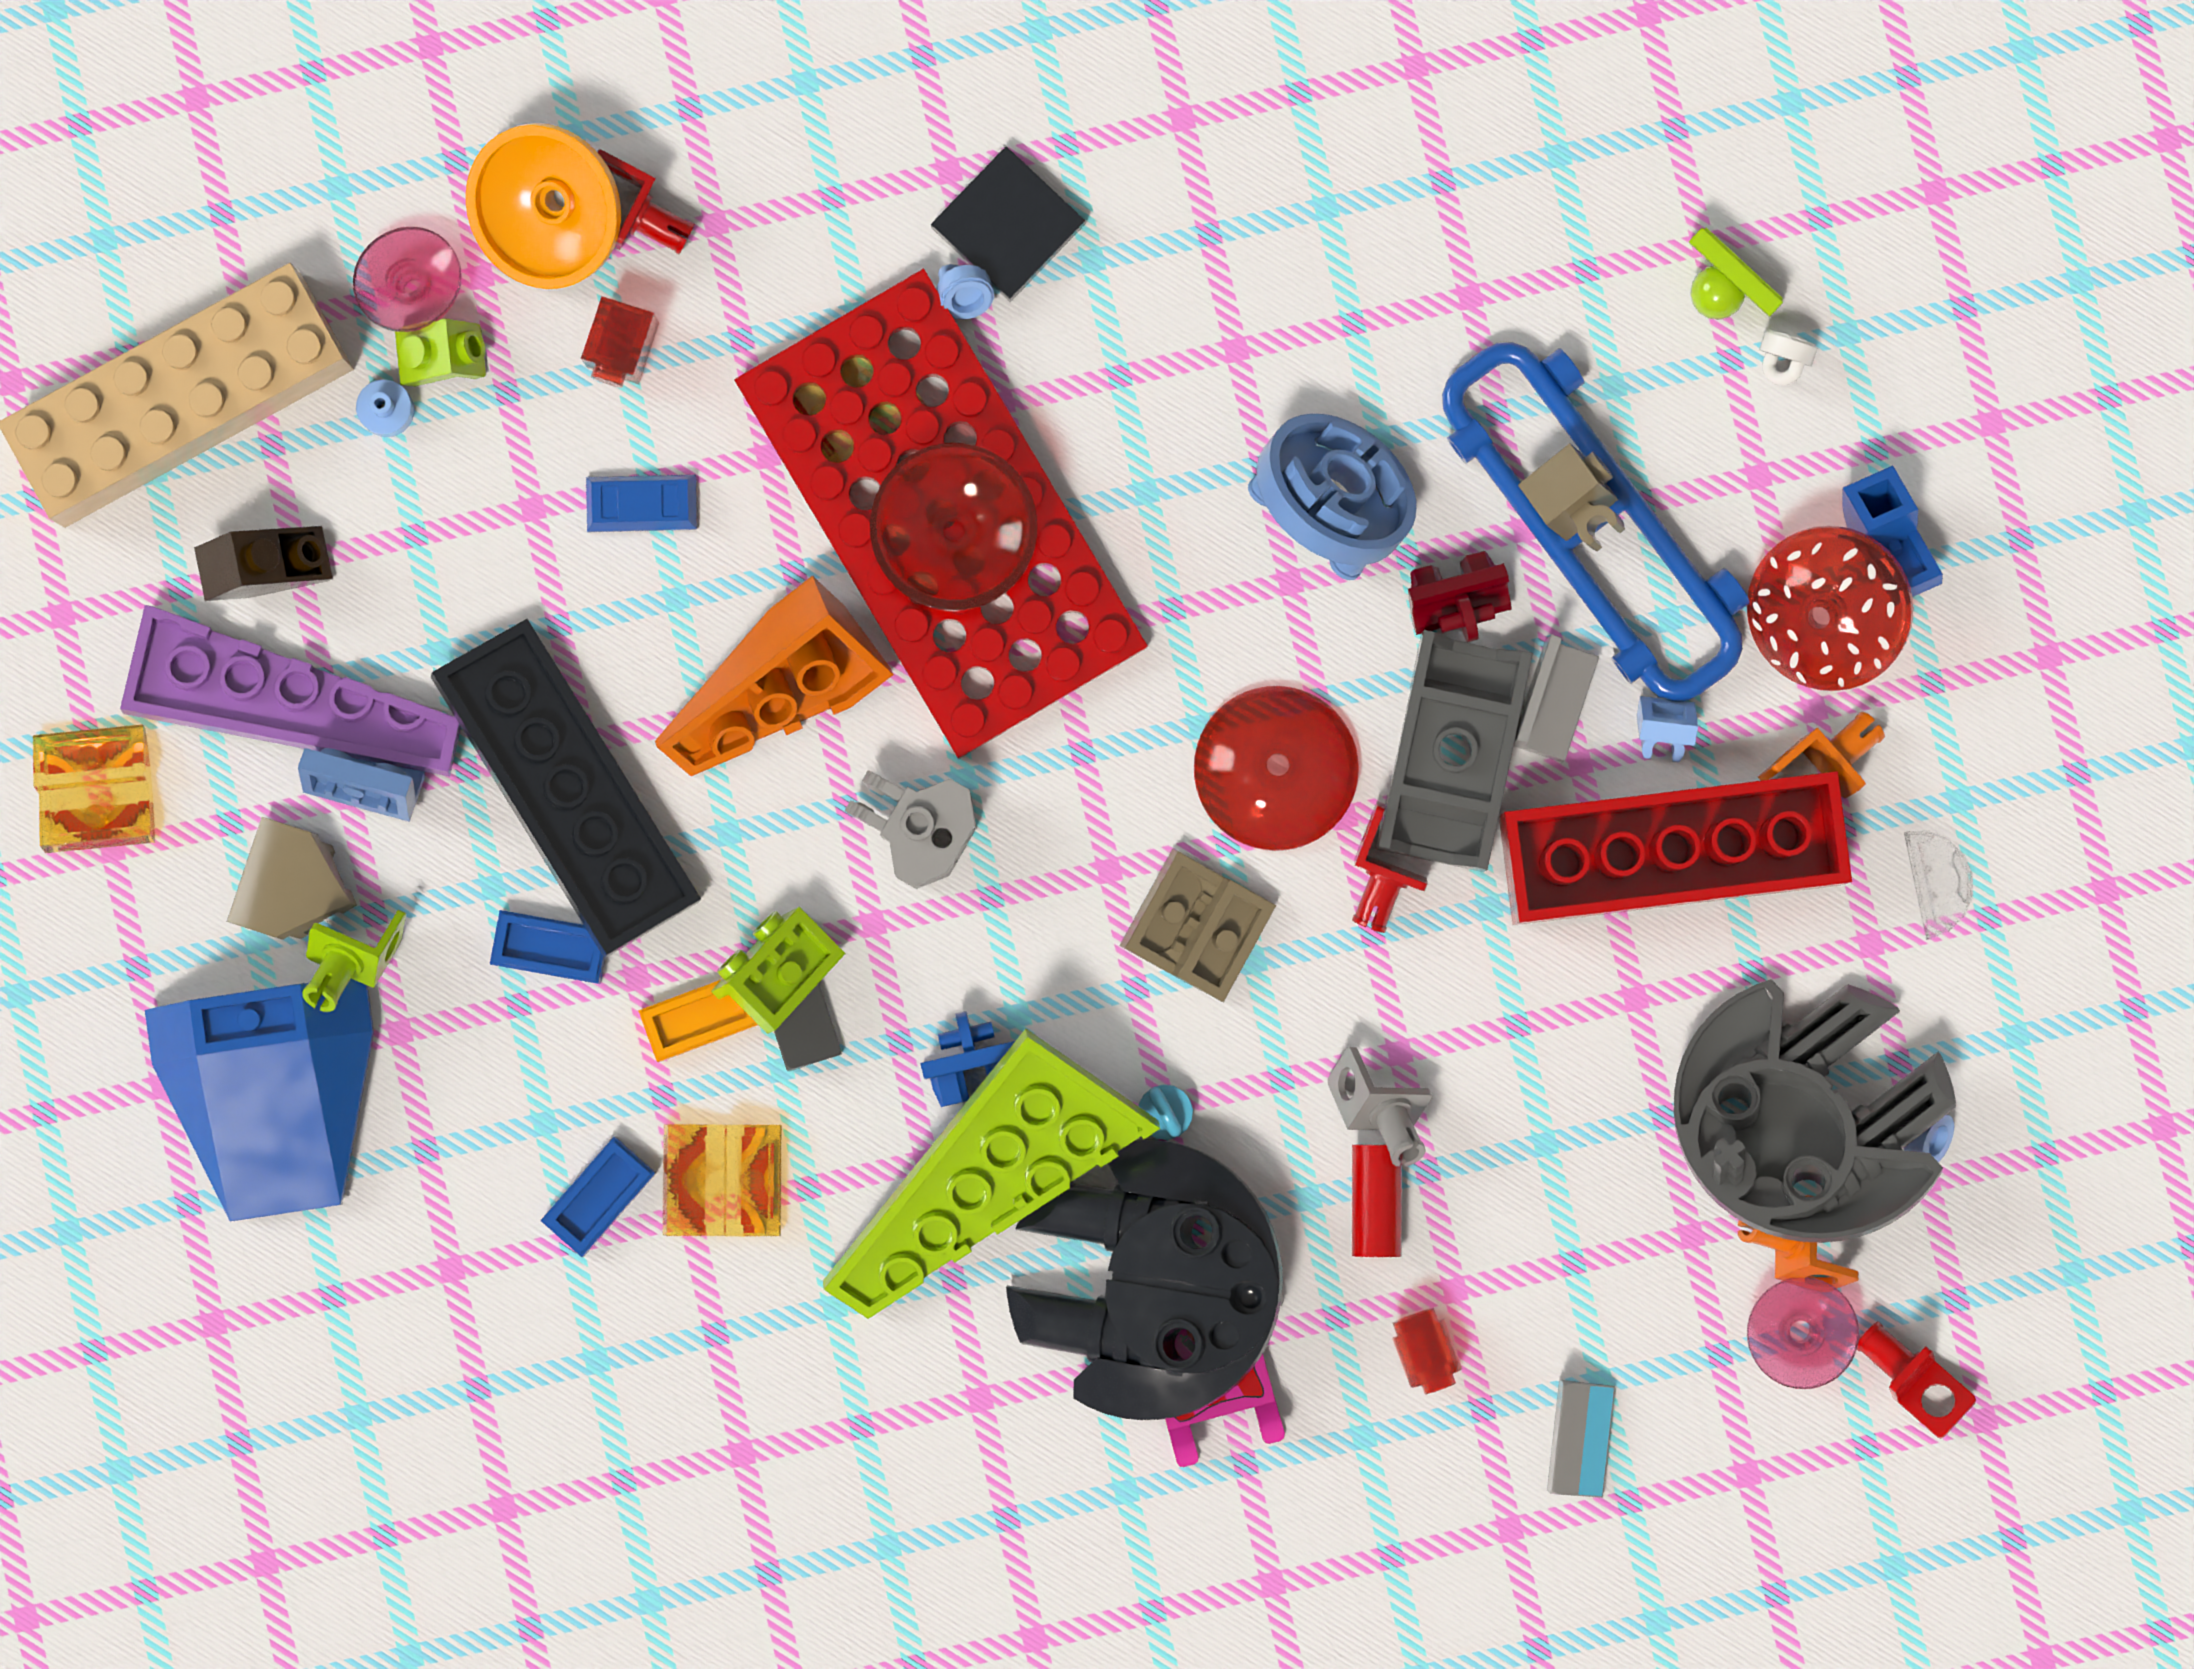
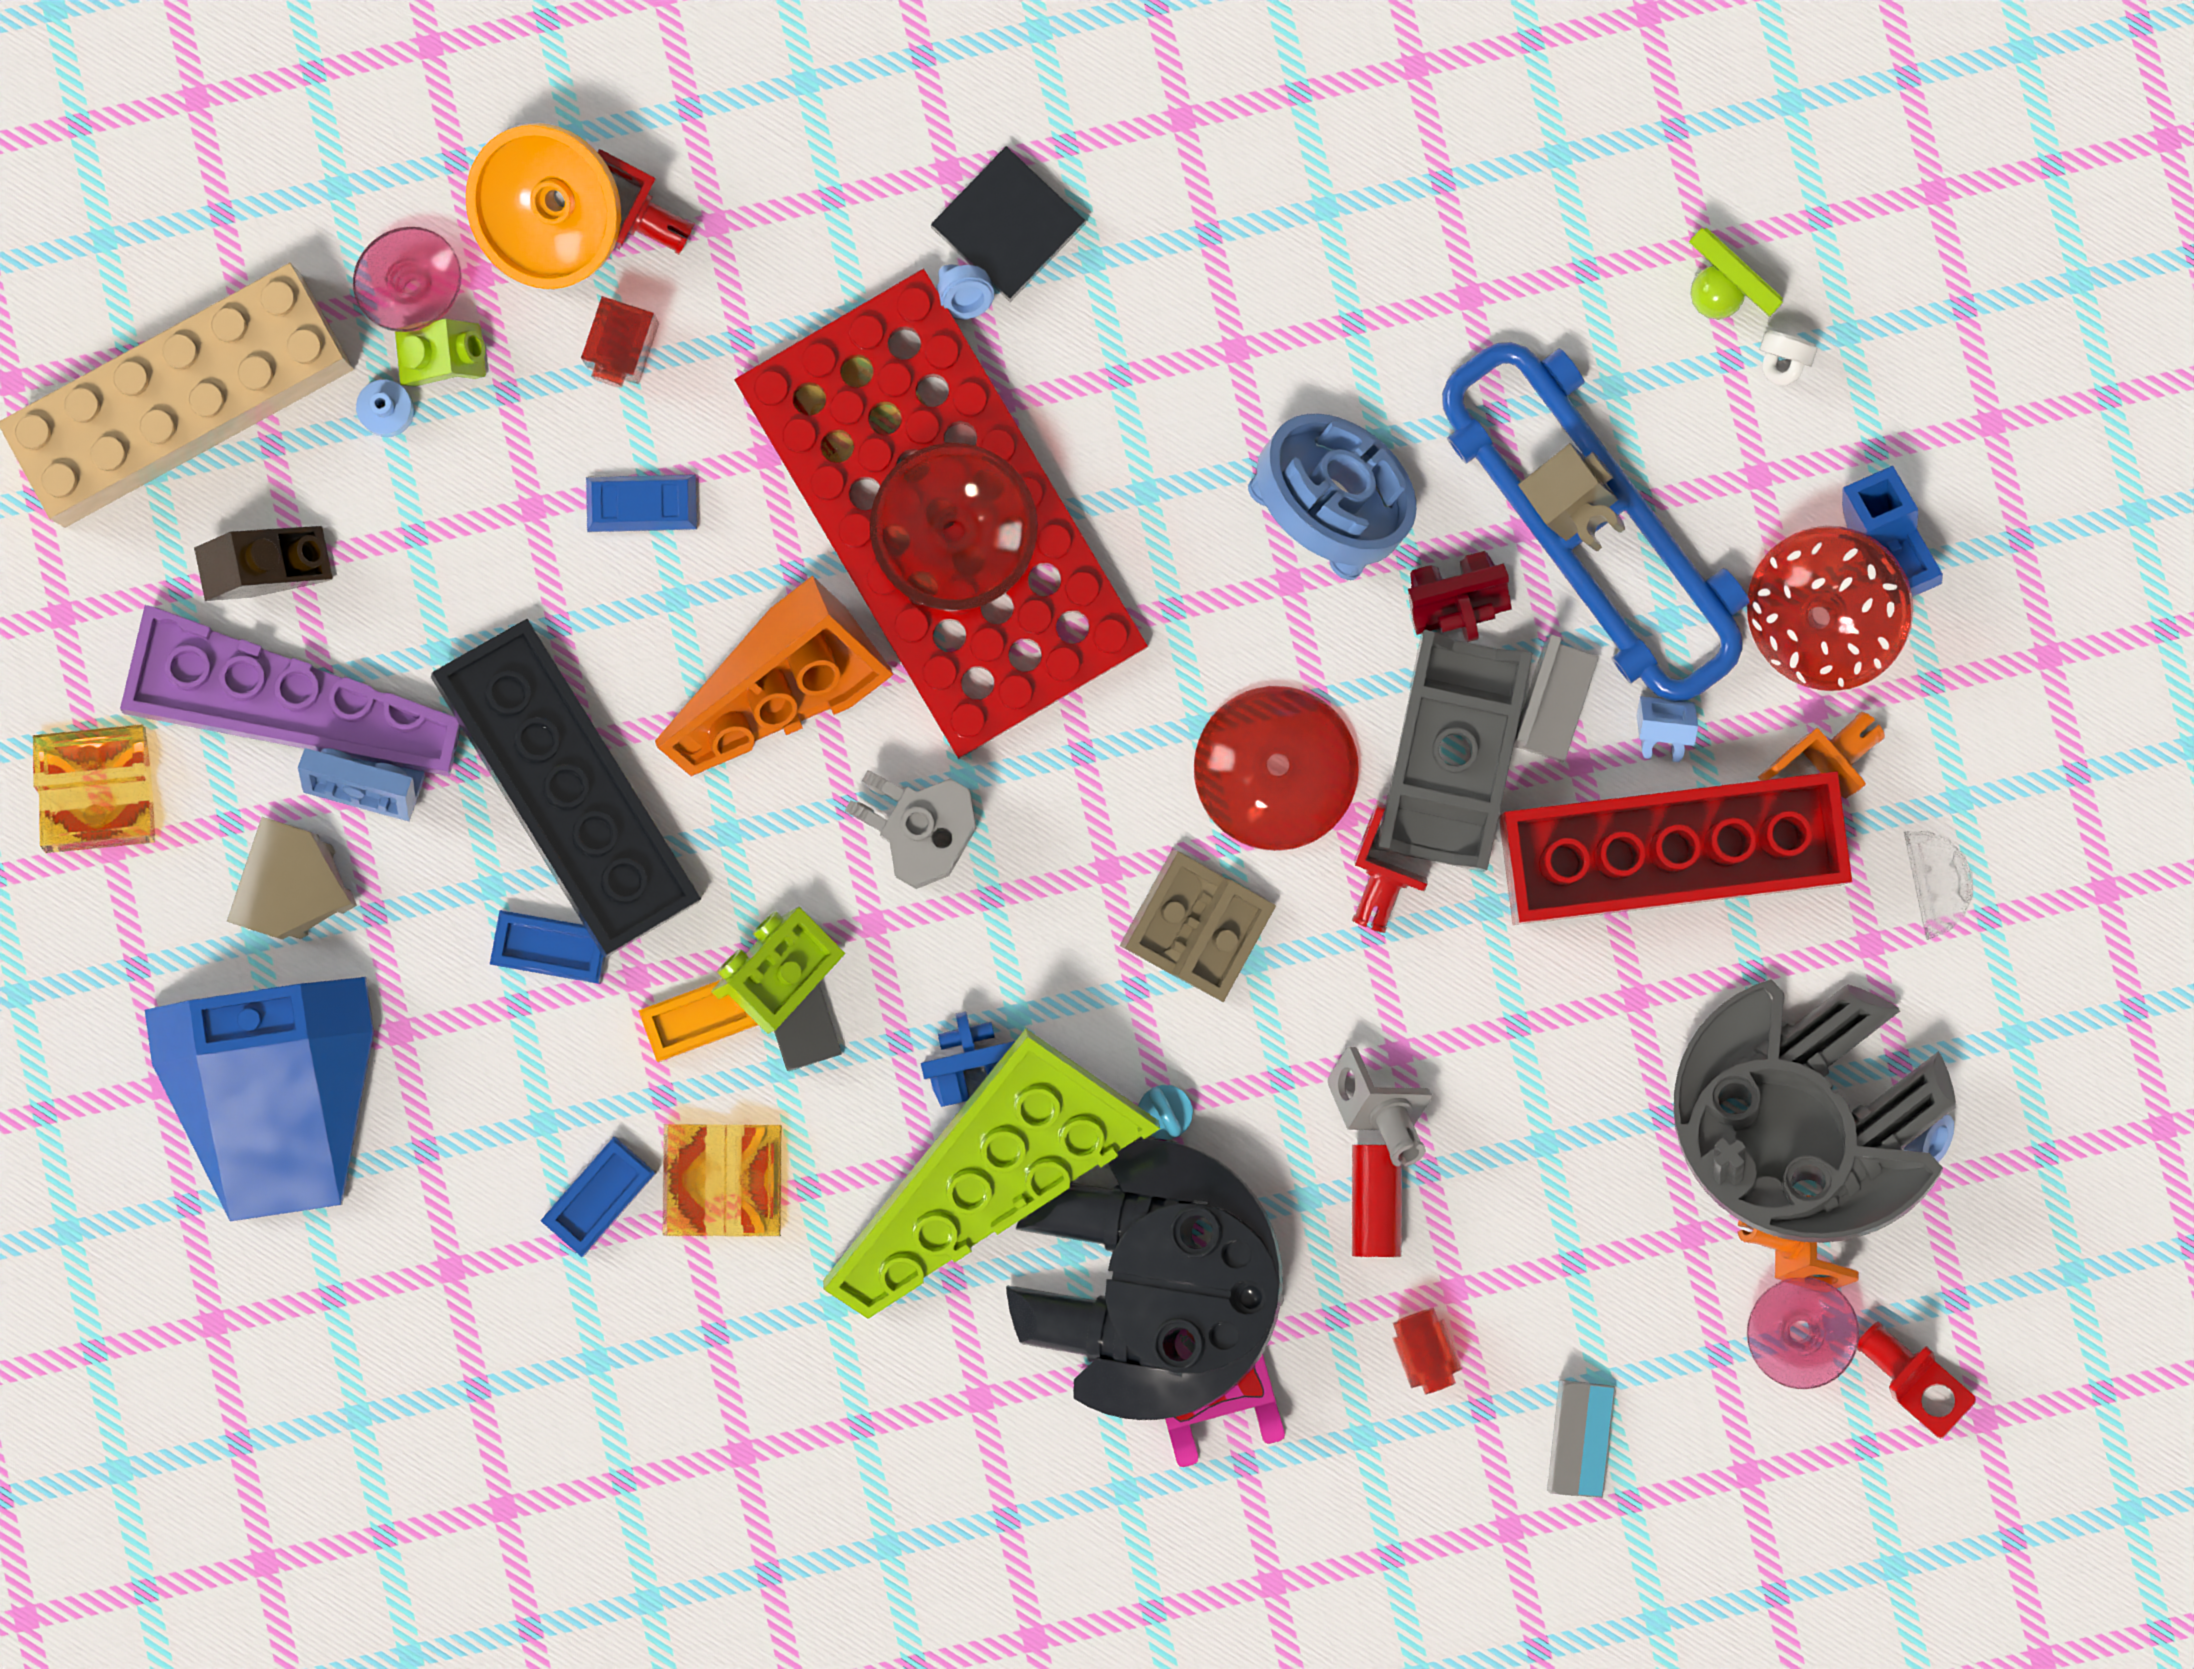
(347, 959): lime bracket -> none

